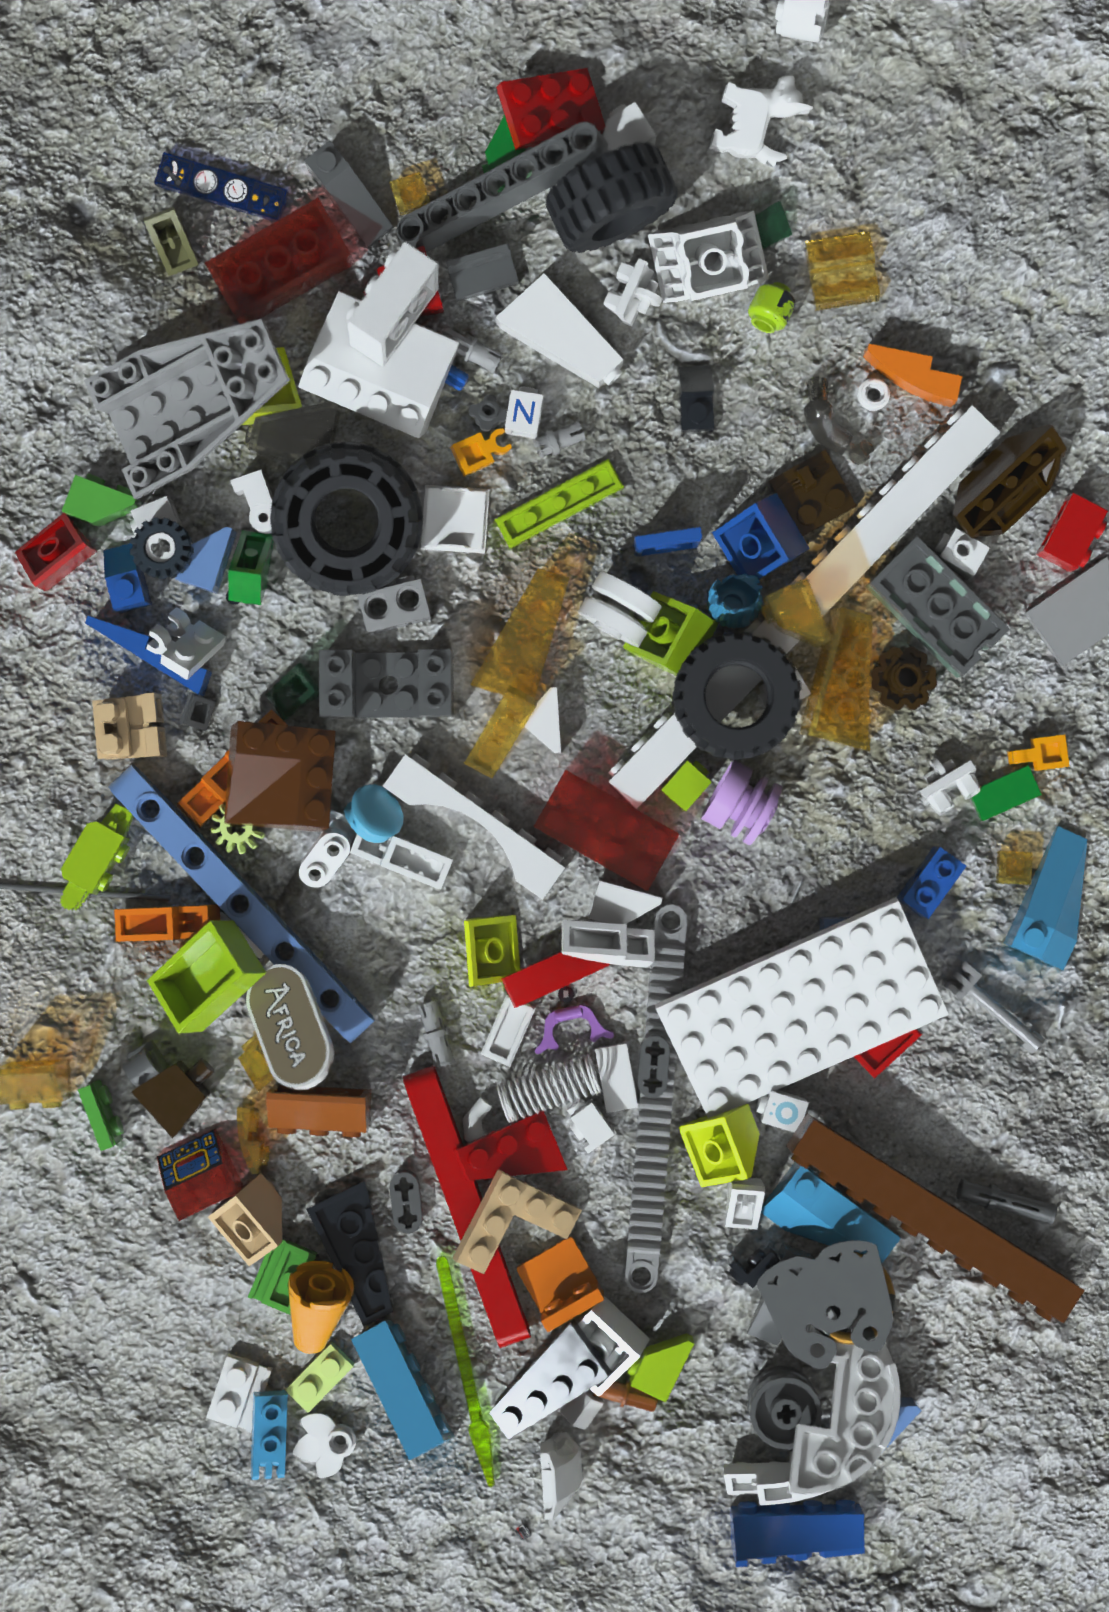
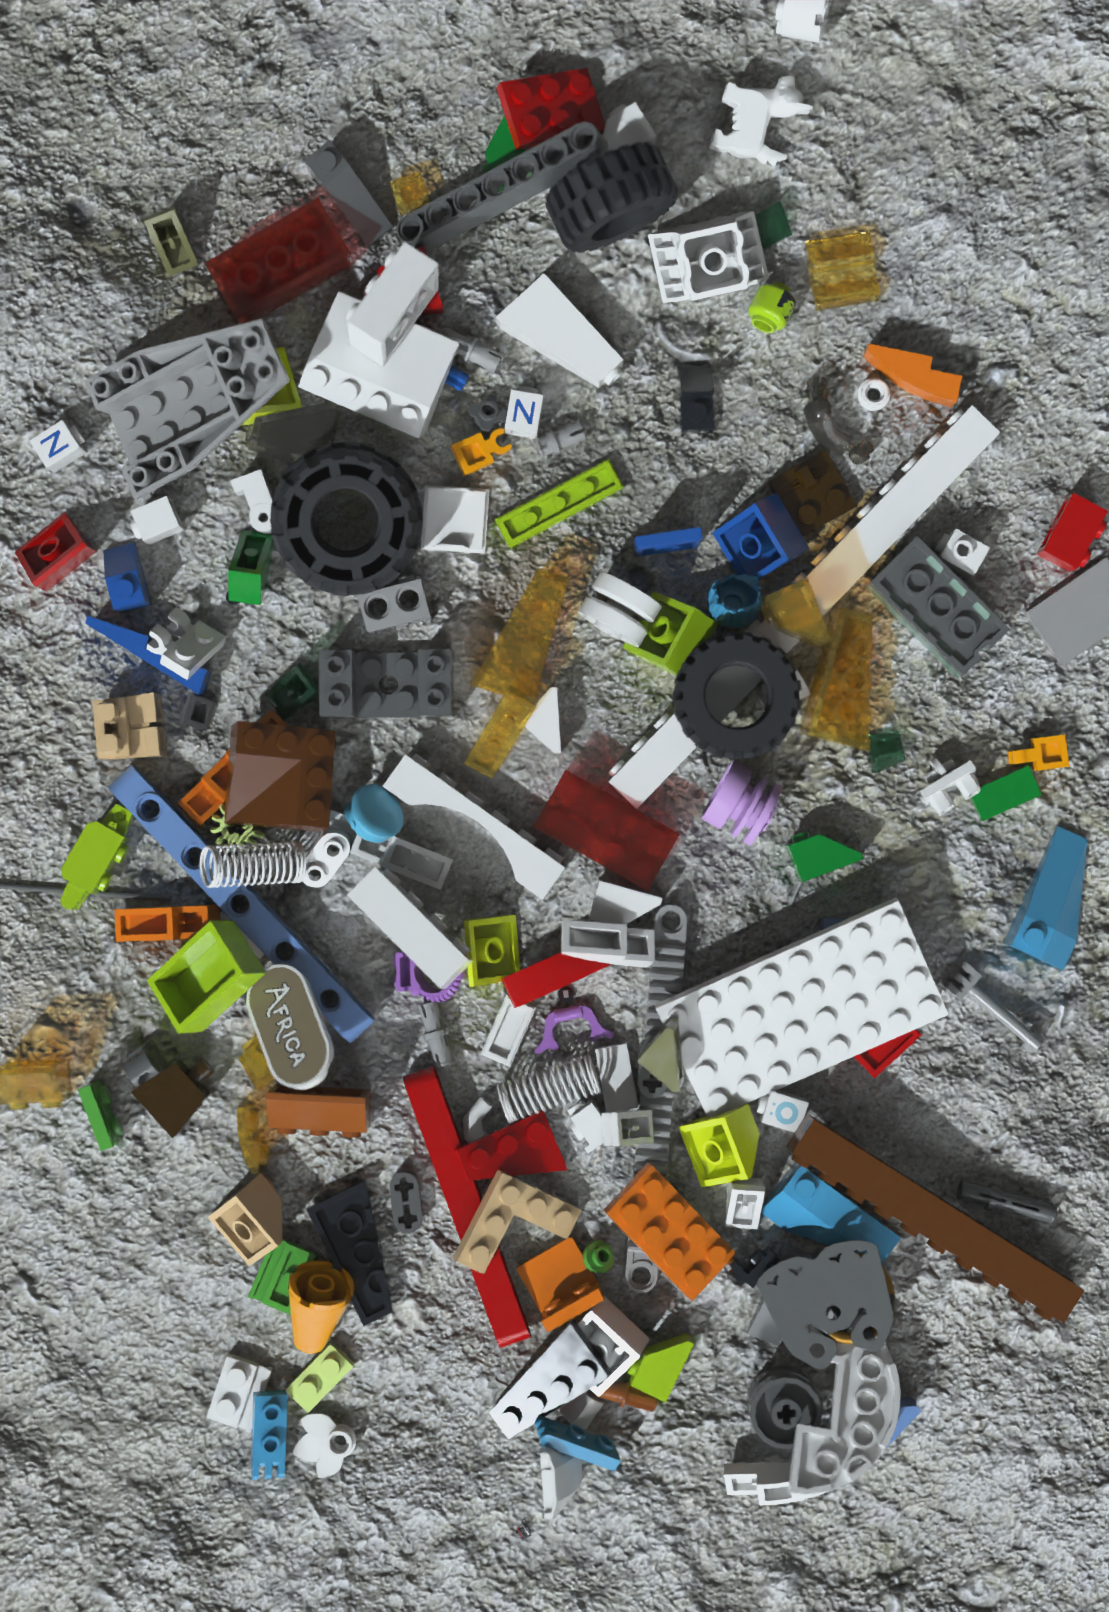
(59, 445): none -> white brick
(96, 503): bright green slope -> none
(150, 535): black bush -> none
(198, 1174): slope -> none
(209, 561): medium blue slope -> none
(220, 866): none -> white piece
(221, 187): clear blue tile -> none
(402, 1389): dark azure wedge -> none
(410, 978): none -> medium lavender piece
(411, 927): none -> white wedge
(478, 1429): clear neon green piece -> none
(482, 272): dark grey panel -> none
(577, 1443): none -> dark azure hinge
(591, 1259): none -> bright green plate
(627, 1128): none -> white slope
(637, 294): white hips -> none
(664, 1056): none -> olive slope
(669, 1231): none -> orange plate
(687, 784): lime brick -> none
(796, 1531): blue wedge -> none
(818, 855): none -> green slope
(885, 751): none -> clear green slope
(903, 678): dark brown plant -> none
(931, 882): blue brick -> none
(1009, 482): dark brown wedge -> none
(1014, 867): clear yellow plate -> none

